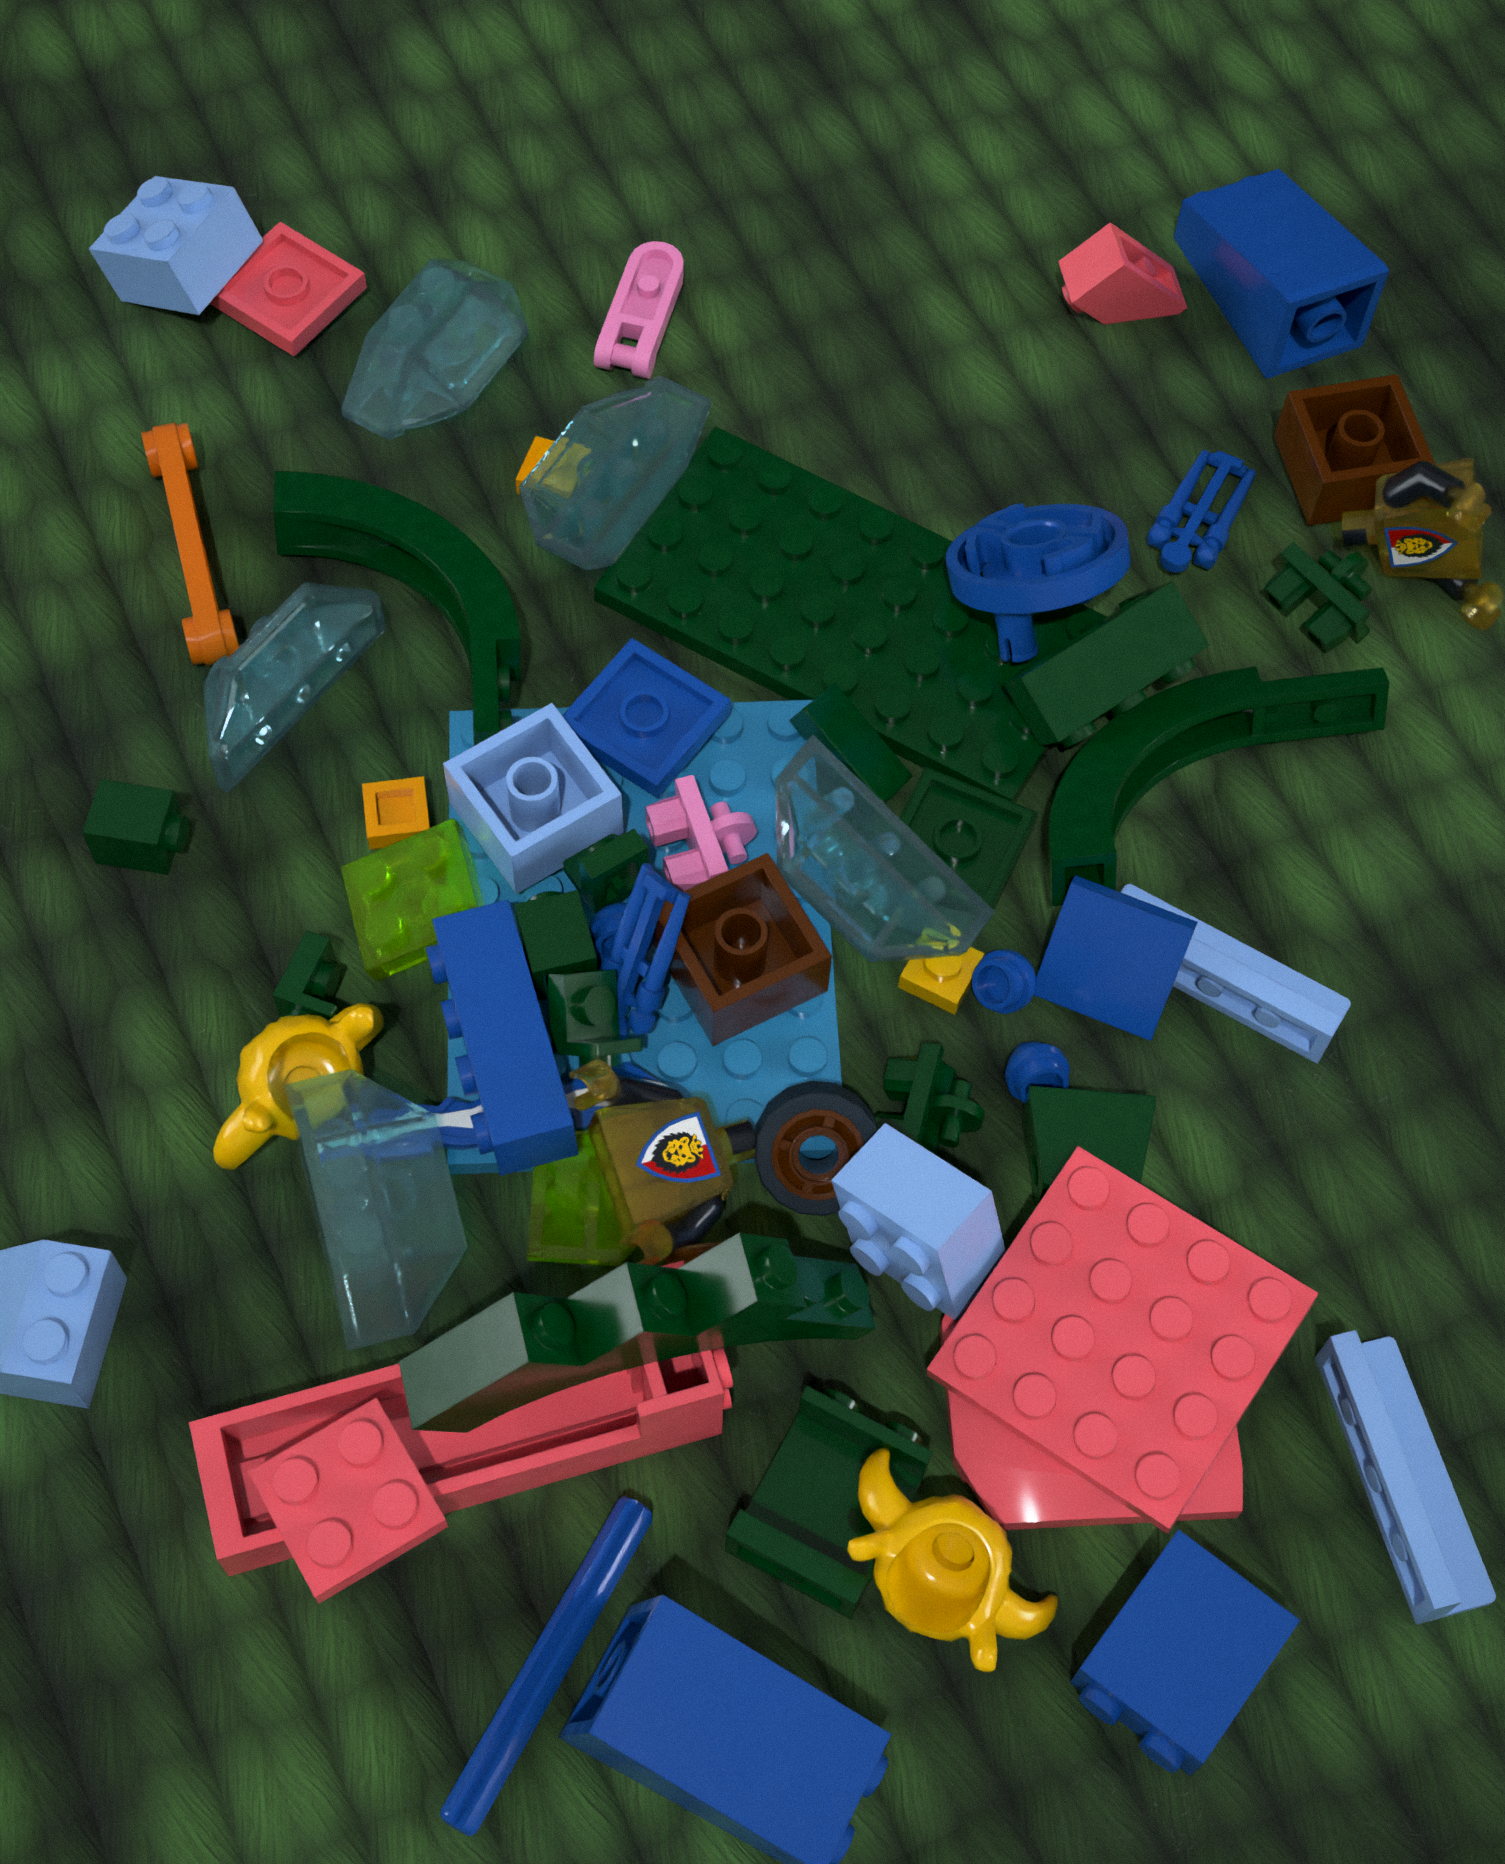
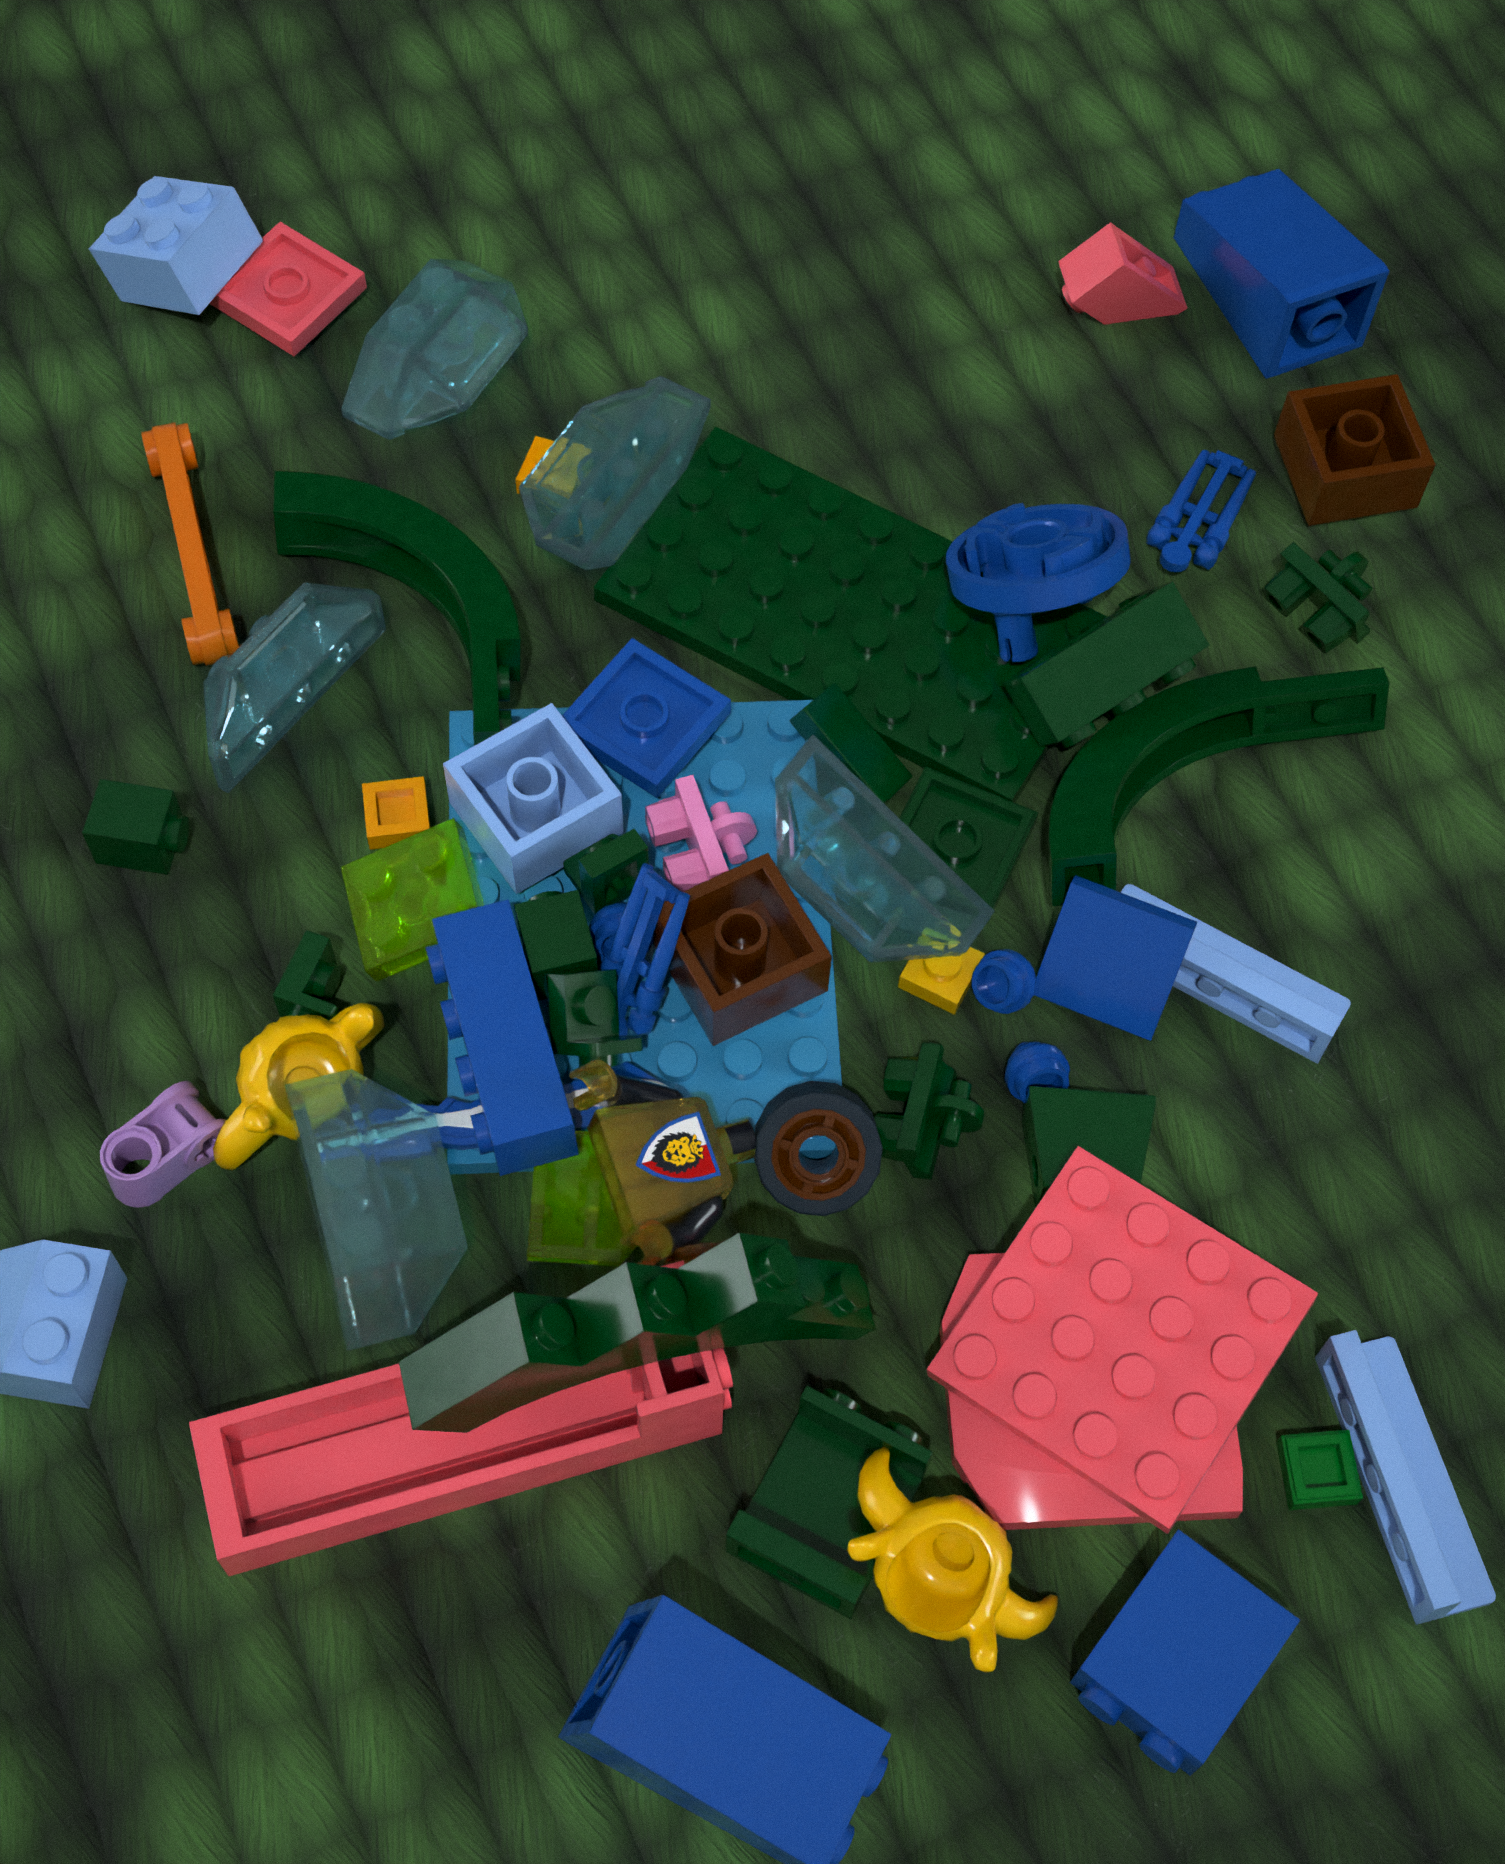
(169, 1137): none -> lavender piece
(347, 1500): coral plate -> none
(545, 1667): blue axle -> none
(641, 309): bright pink plate -> none
(919, 1222): light blue brick -> none
(1319, 1470): none -> green tile
(1432, 530): clear yellow torso -> none

